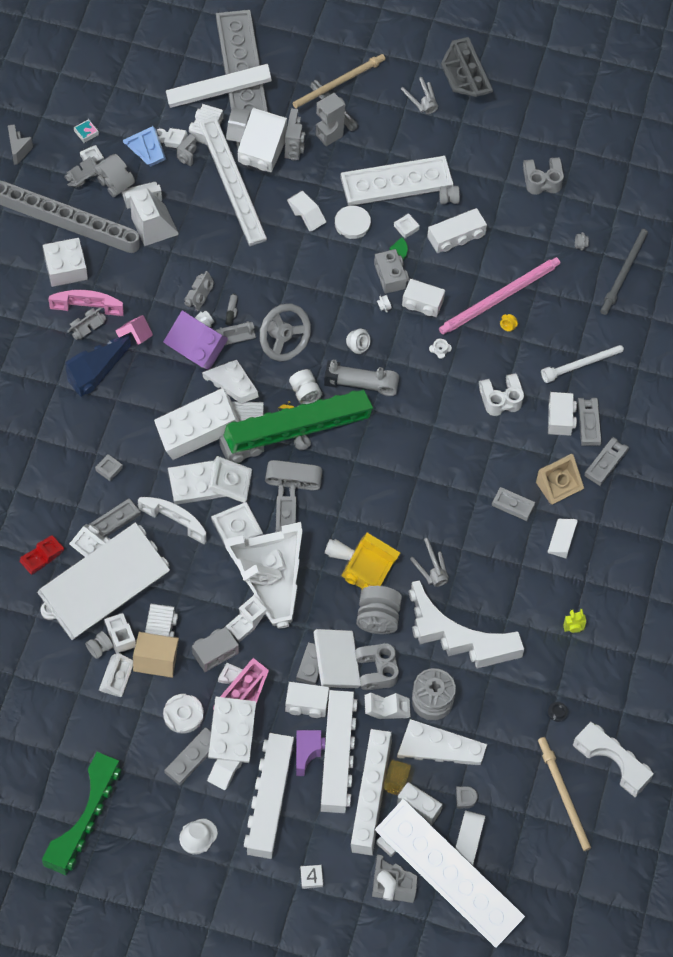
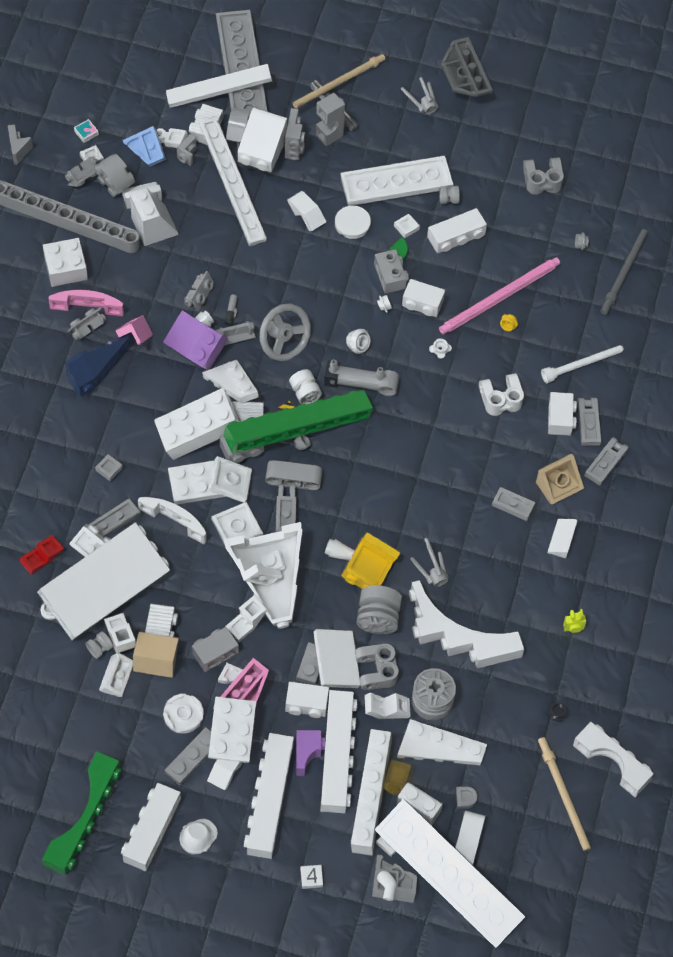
(151, 826): none -> white brick

